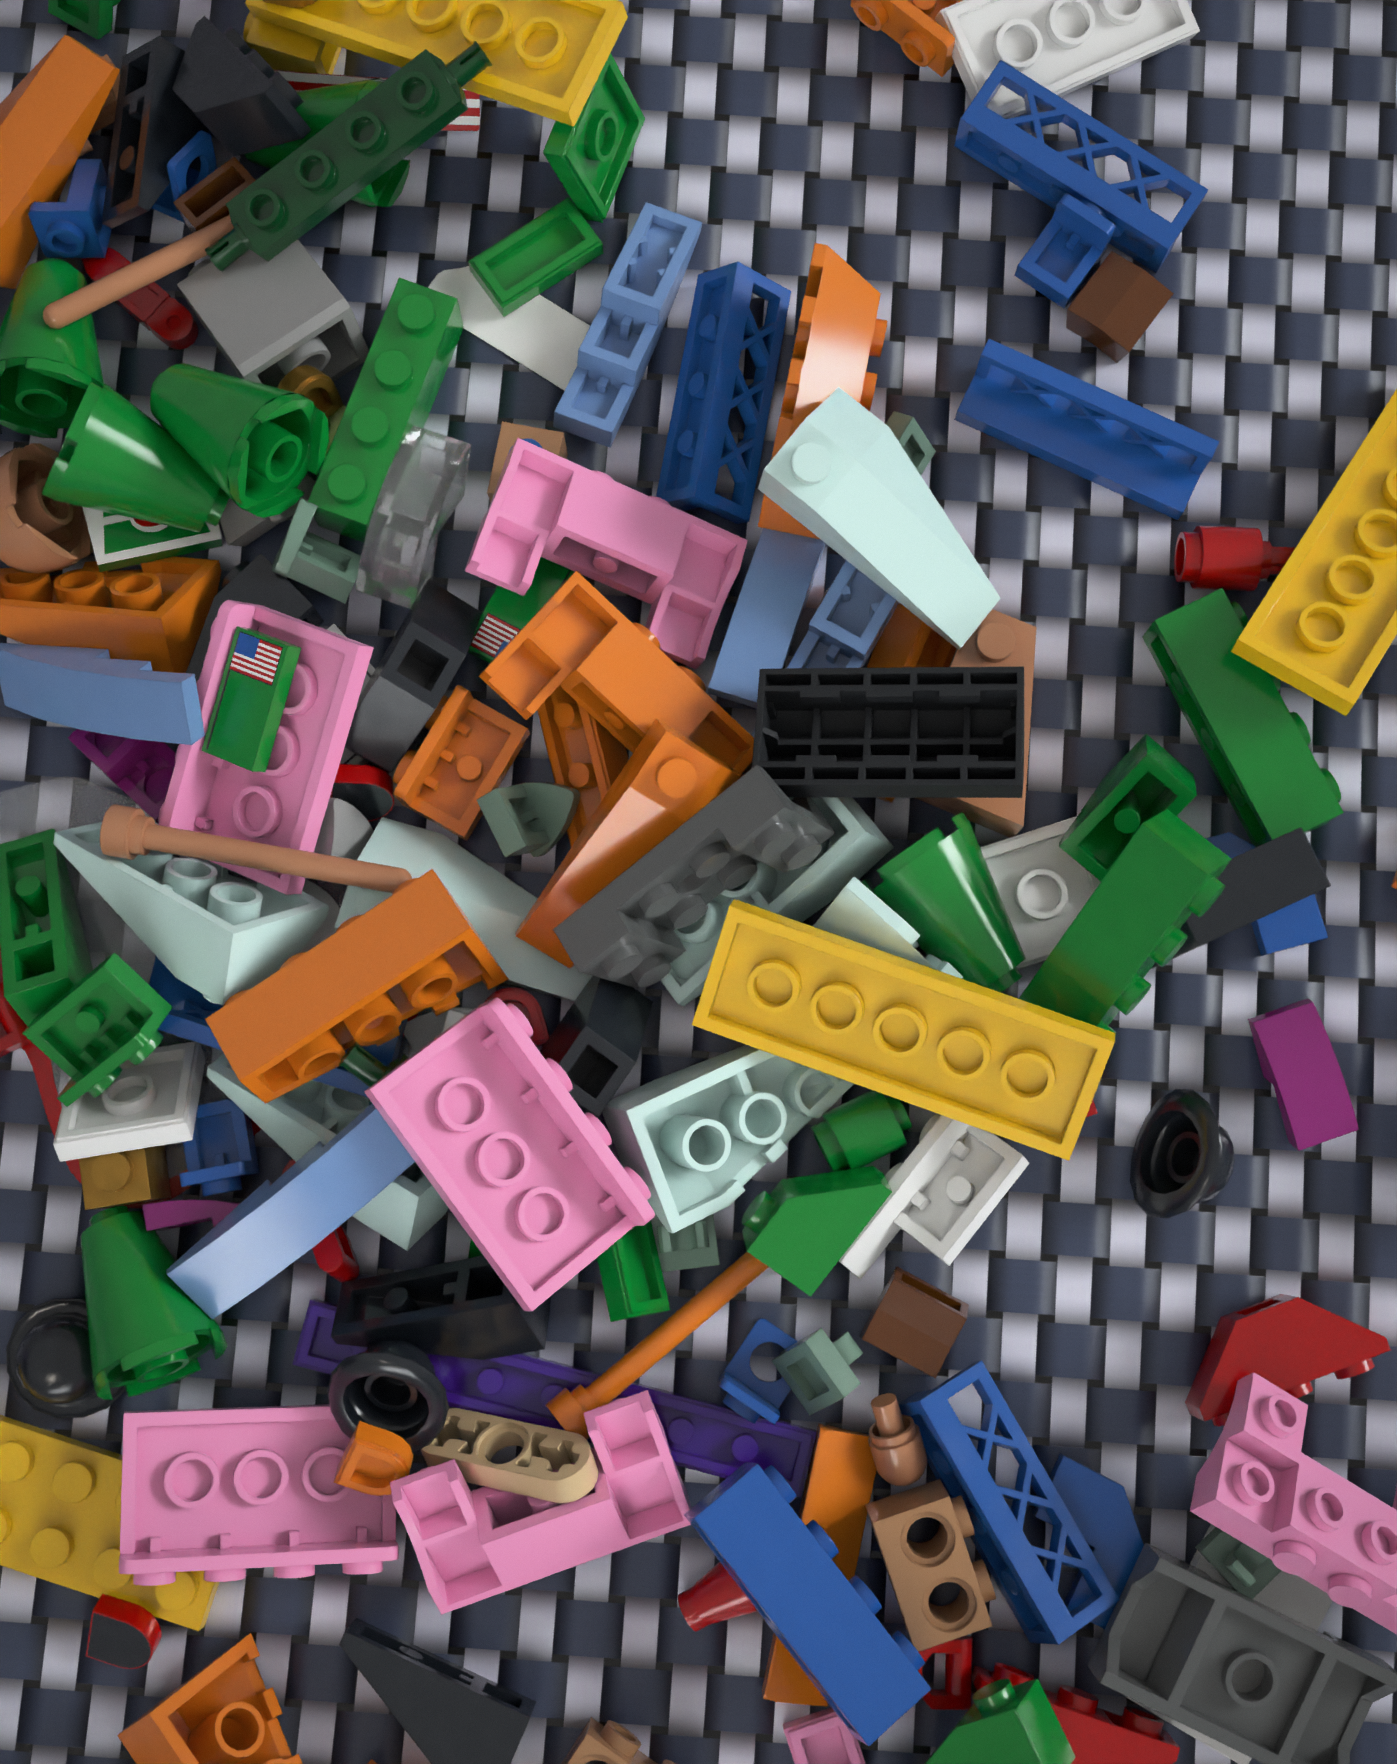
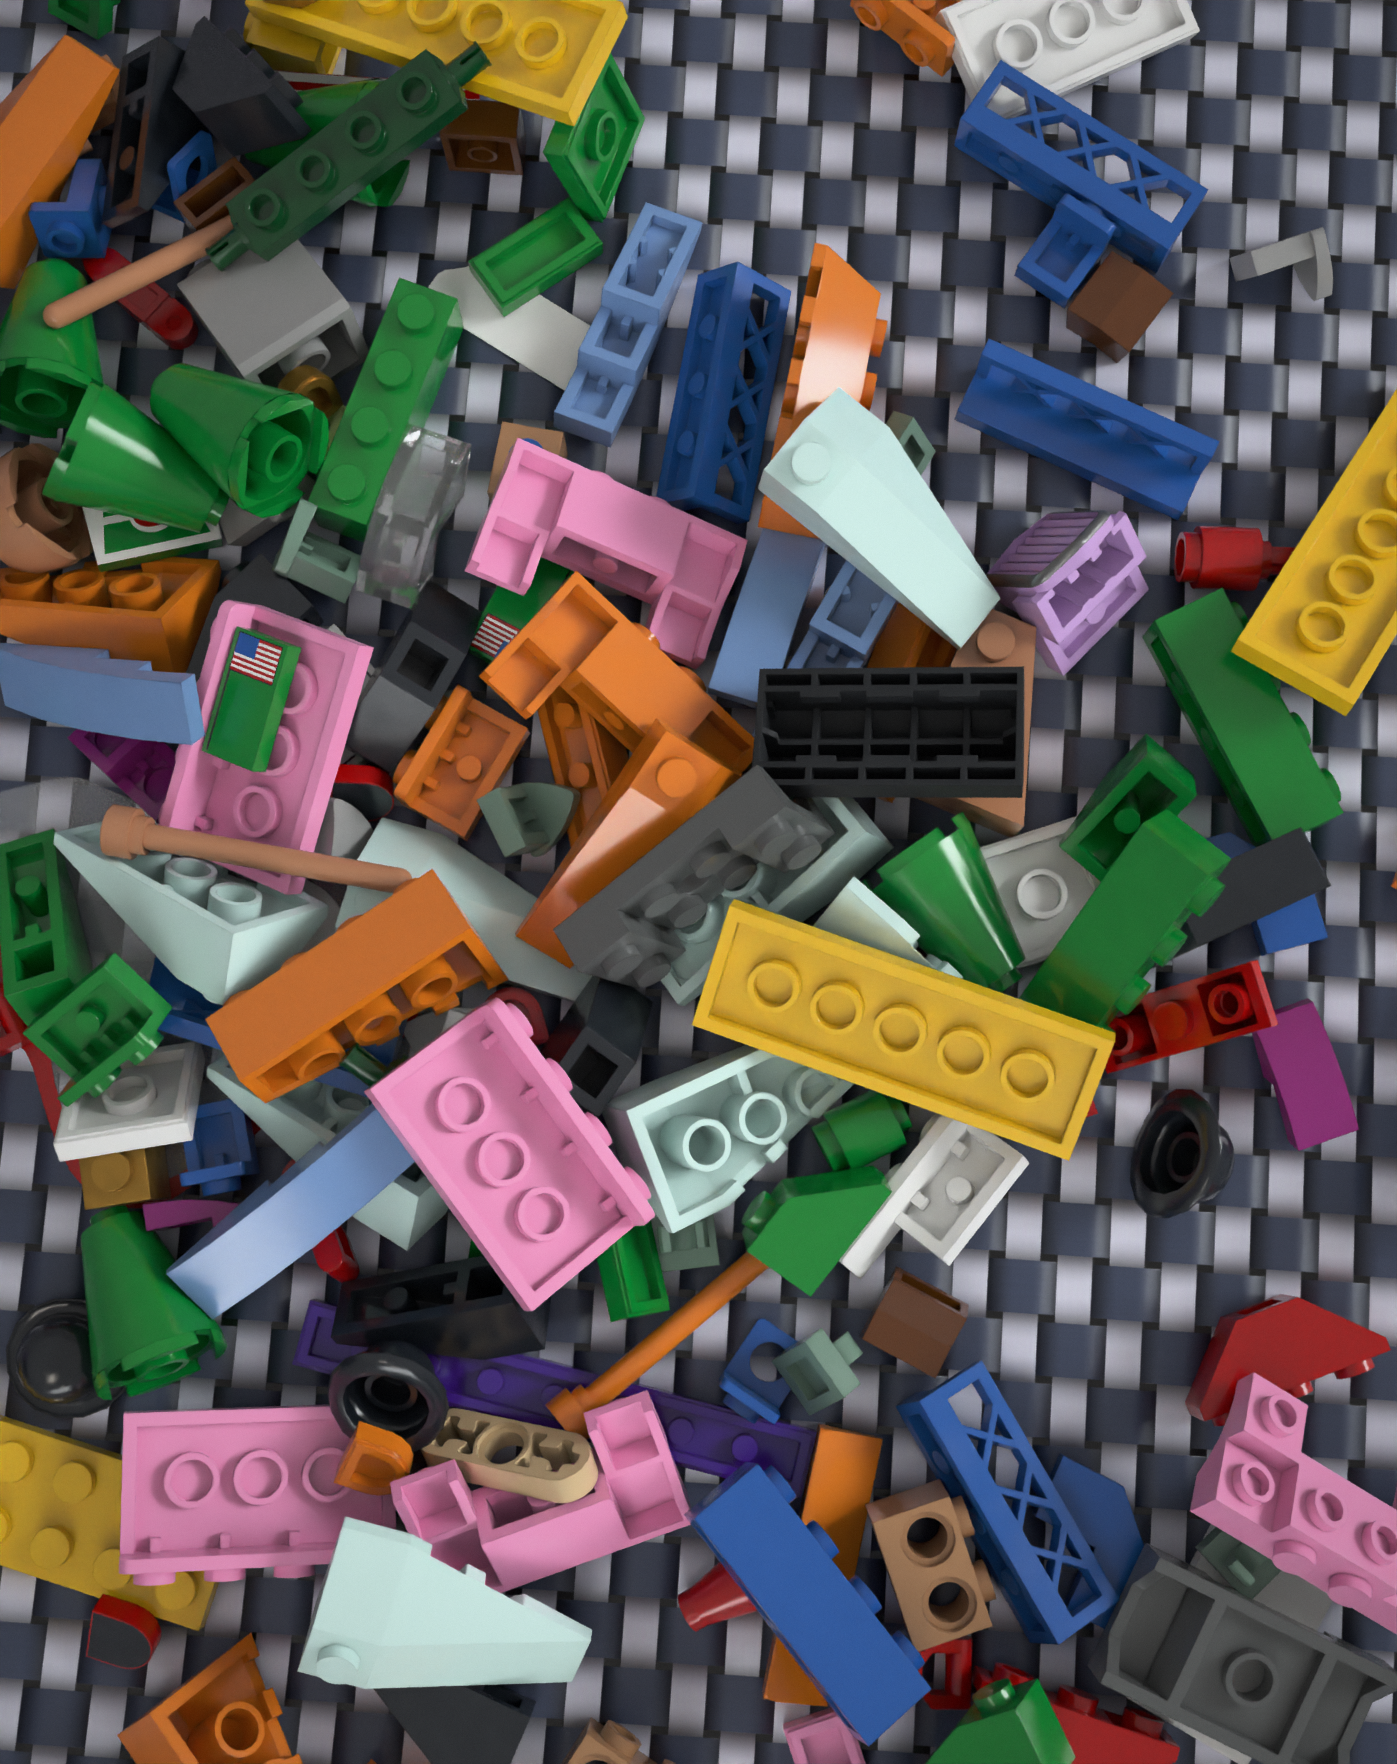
(412, 1621): none -> light aqua wedge
(486, 139): none -> reddish brown piece
(896, 1443): nougat cylinder -> none
(1071, 580): none -> lavender piece
(1192, 1016): none -> red slope
(1305, 251): none -> light grey tile

